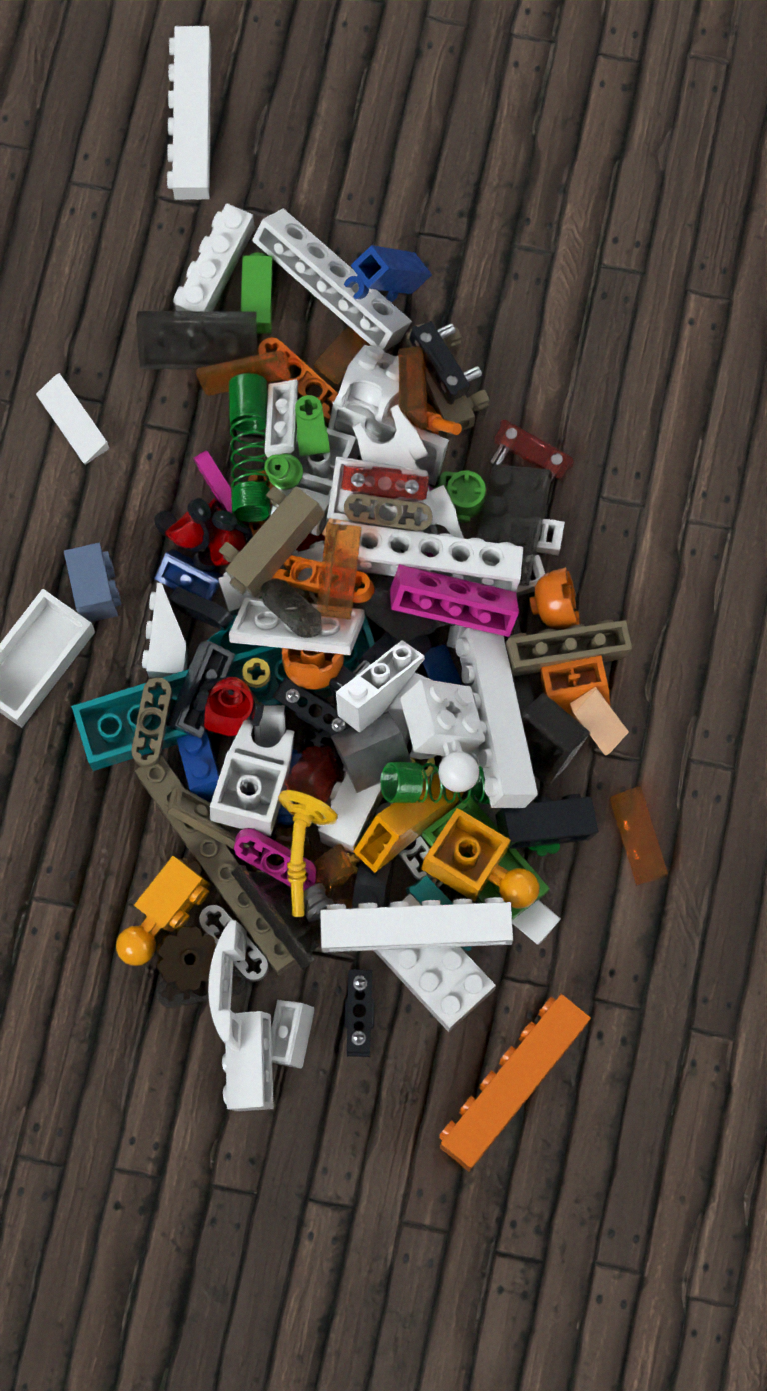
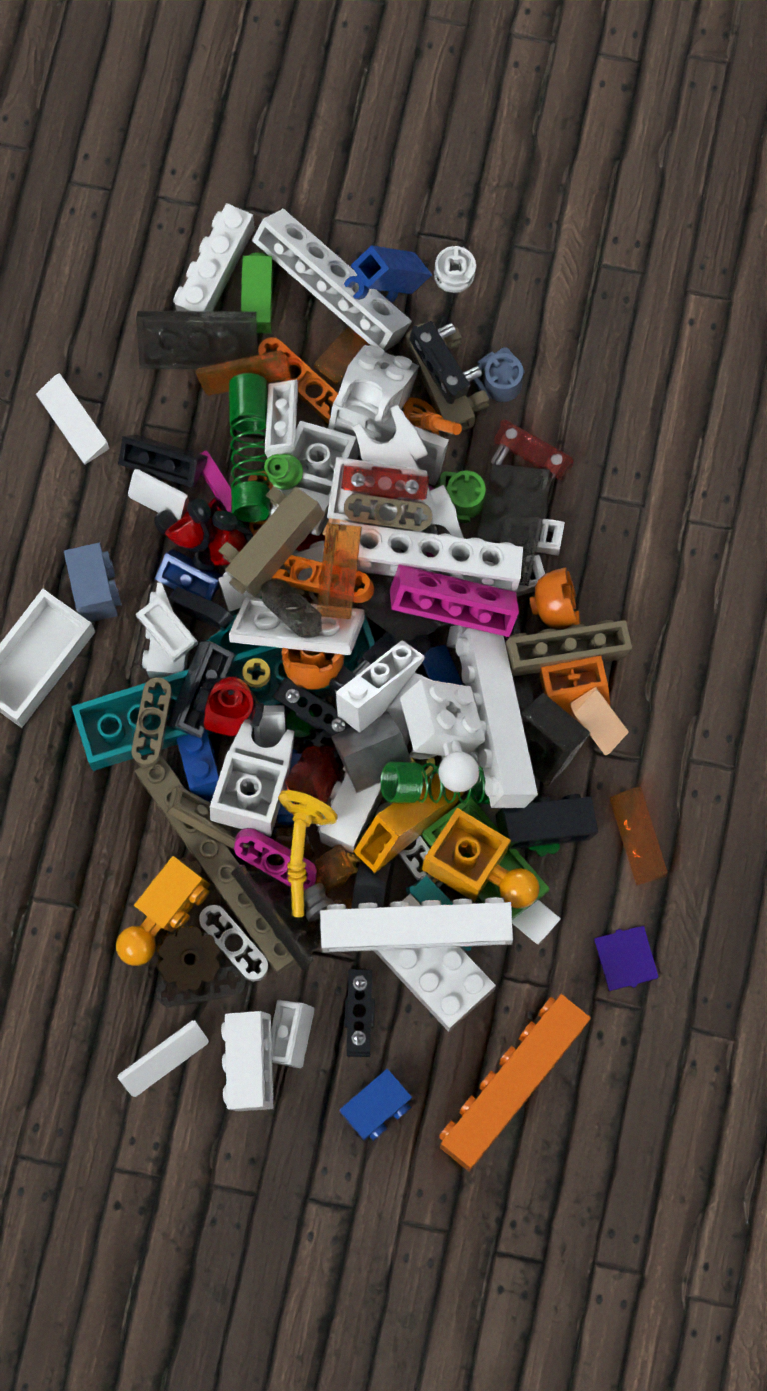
(157, 494): none -> white slope
(161, 460): none -> black slope
(163, 1058): none -> white slope
(166, 628): none -> white tile
(190, 112): white brick -> none
(229, 948): white slope -> none
(298, 725): none -> green tile
(311, 430): bright green piece -> none
(376, 1106): none -> blue brick
(413, 385): clear orange slope -> none
(455, 269): none -> white wheel
(502, 375): none -> sand blue piece
(626, 958): none -> dark purple piece

